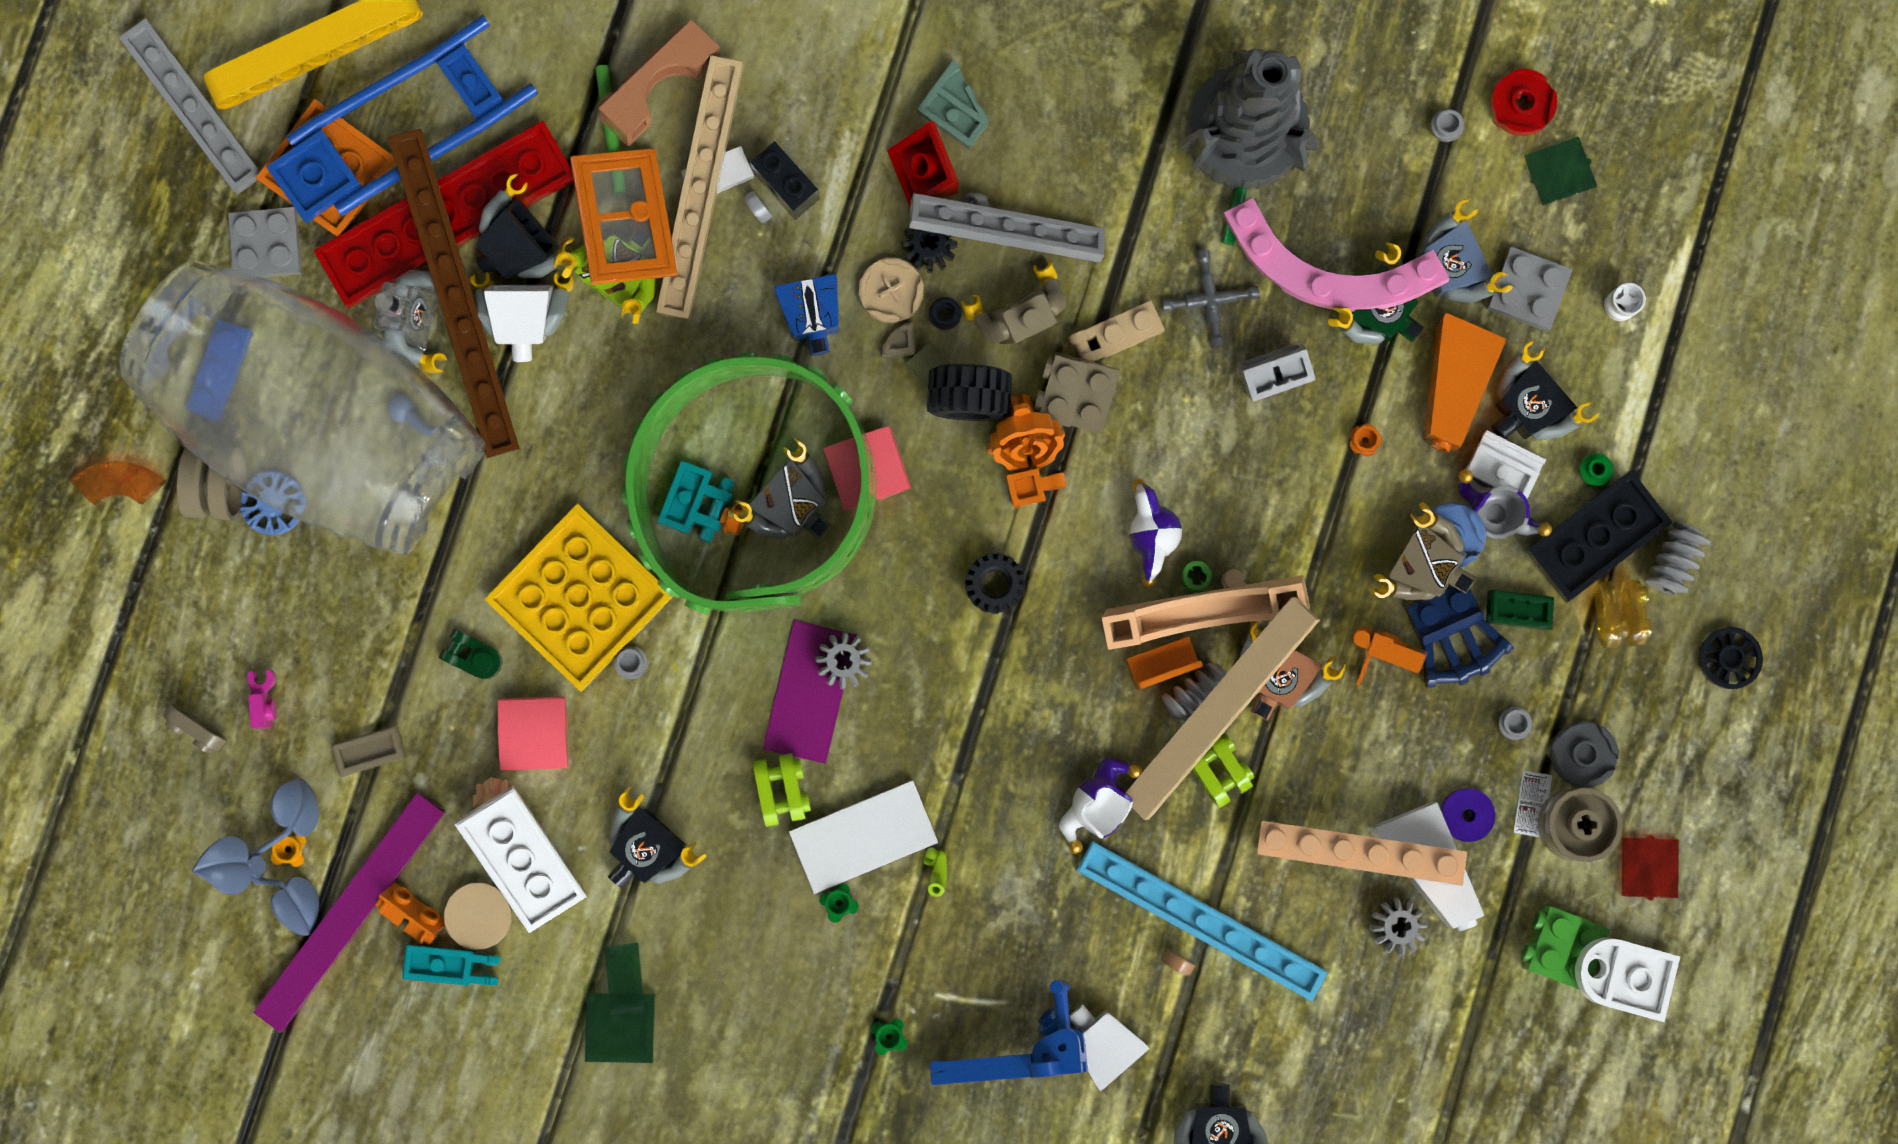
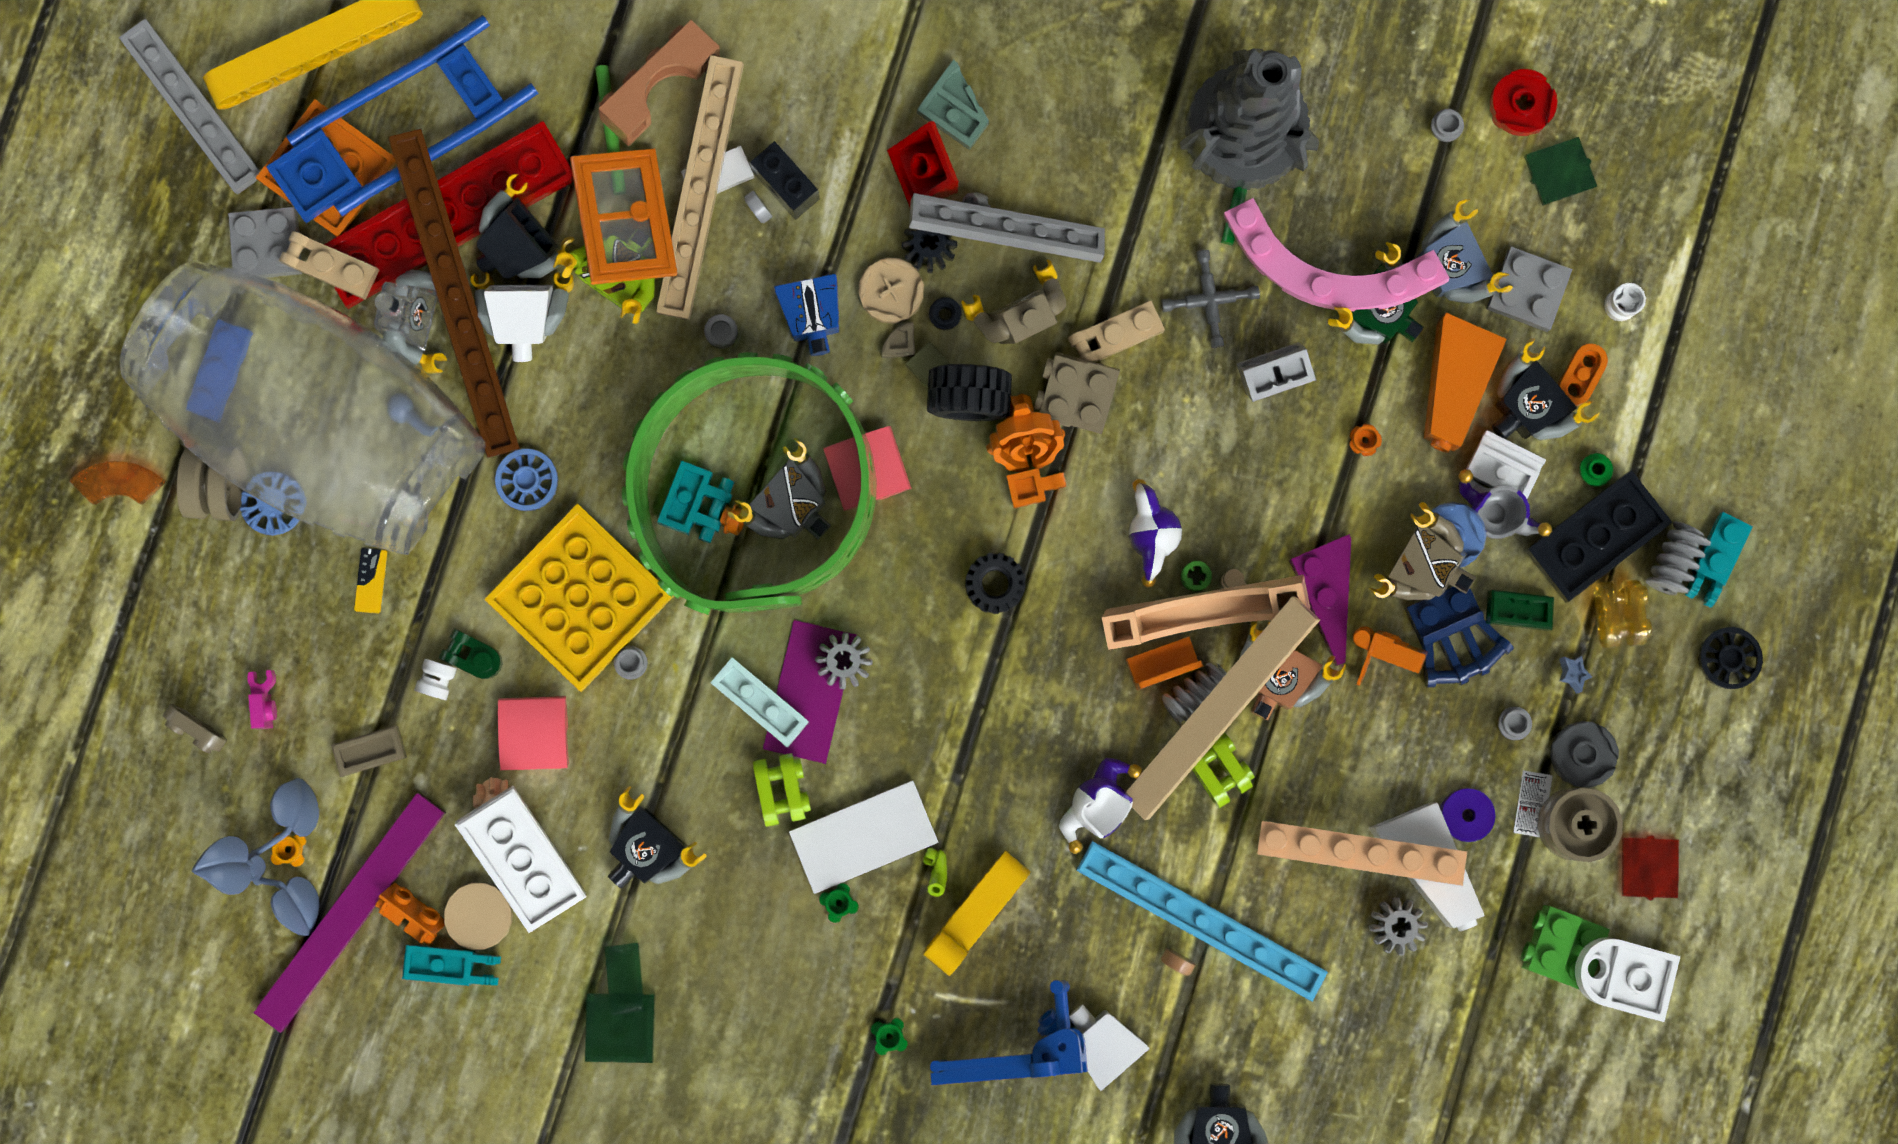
(330, 265): none -> tan plate
(370, 580): none -> yellow sticker
(431, 686): none -> white wheel
(526, 479): none -> medium blue wheel
(721, 331): none -> light grey tile
(759, 702): none -> light aqua plate
(976, 913): none -> yellow beam
(1327, 586): none -> magenta wing
(1574, 673): none -> sand blue piece
(1584, 377): none -> orange plate
(1727, 542): none -> teal hinge

